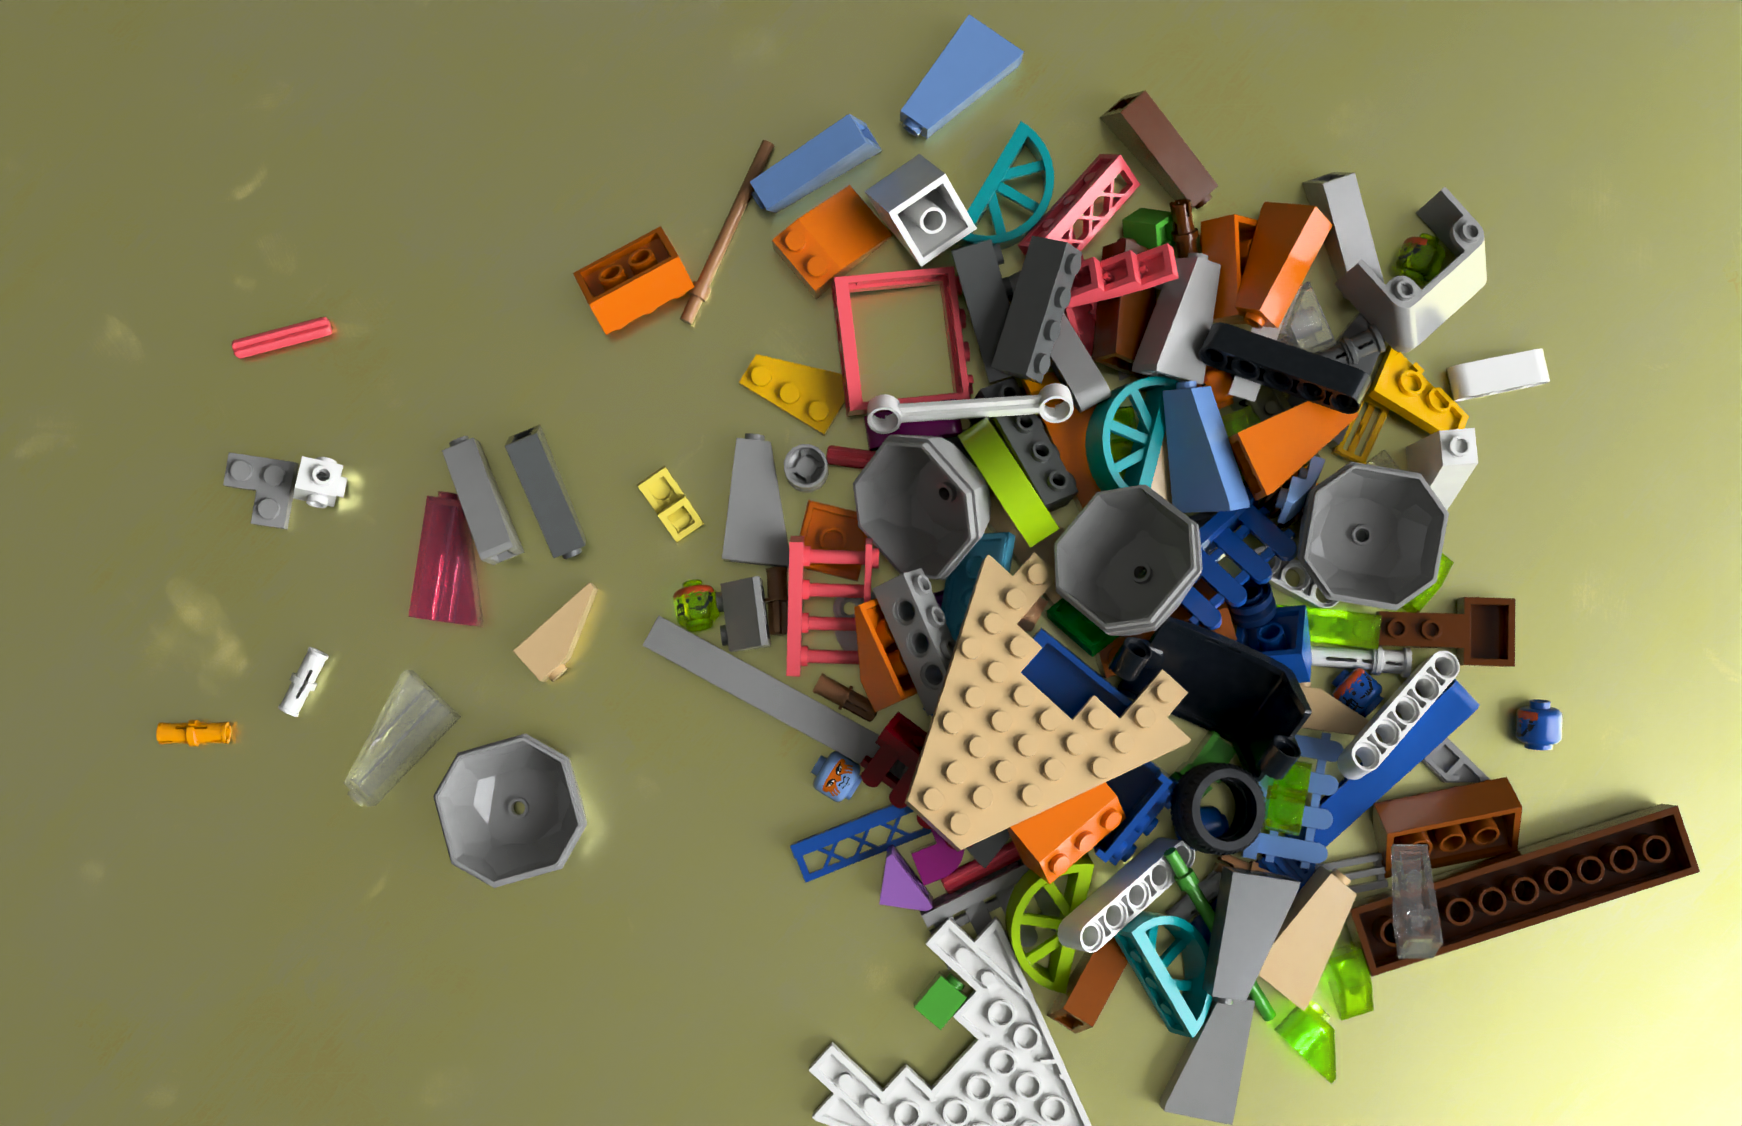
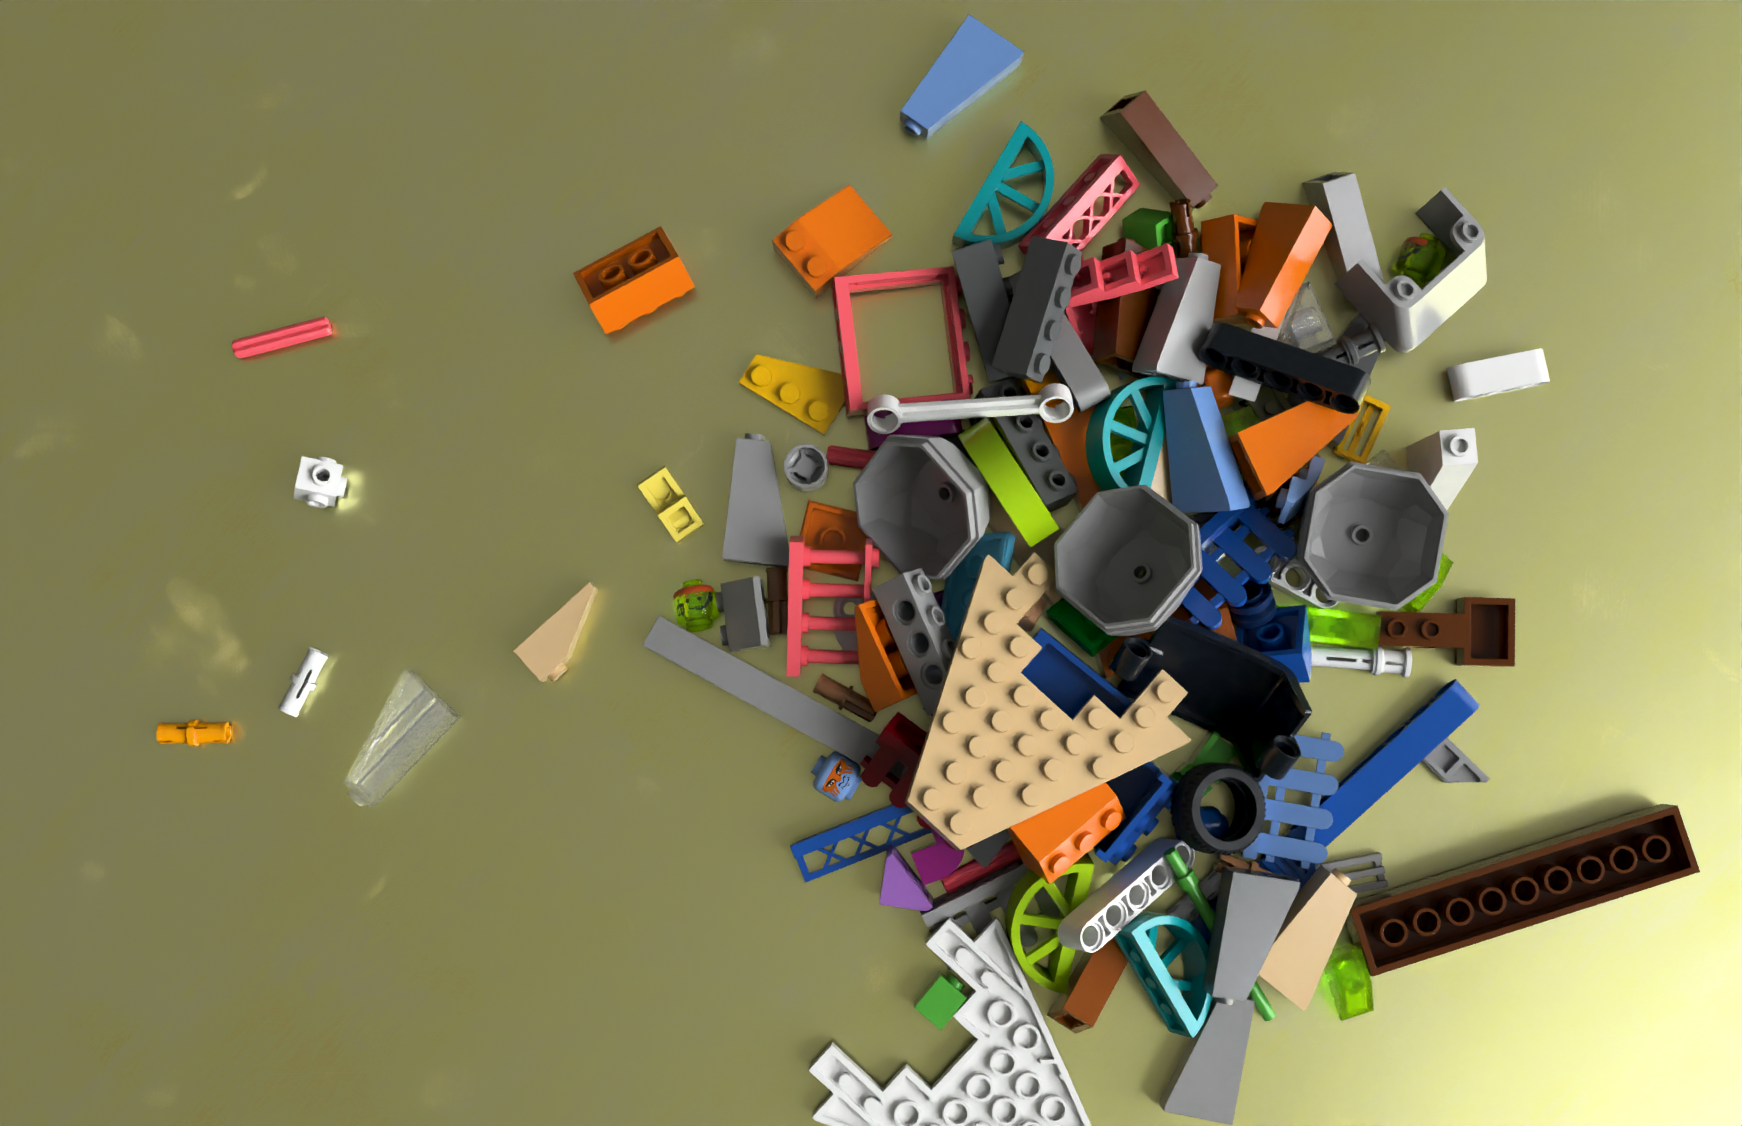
(273, 483): light grey plate -> none
(446, 567): clear pink slope -> none
(480, 818): light grey rock -> none
(482, 501): light grey slope -> none
(546, 492): dark grey slope -> none
(701, 287): medium nougat bar -> none
(815, 164): medium blue slope -> none
(921, 209): white slope -> none
(1288, 800): clear neon green slope -> none
(1311, 1038): clear neon green slope -> none
(1331, 714): tan slope -> none
(1357, 691): blue head -> none
(1386, 721): white beam -> none
(1413, 397): yellow wing -> none
(1414, 902): clear slope -> none
(1454, 823): dark orange slope -> none
(1539, 725): blue head -> none

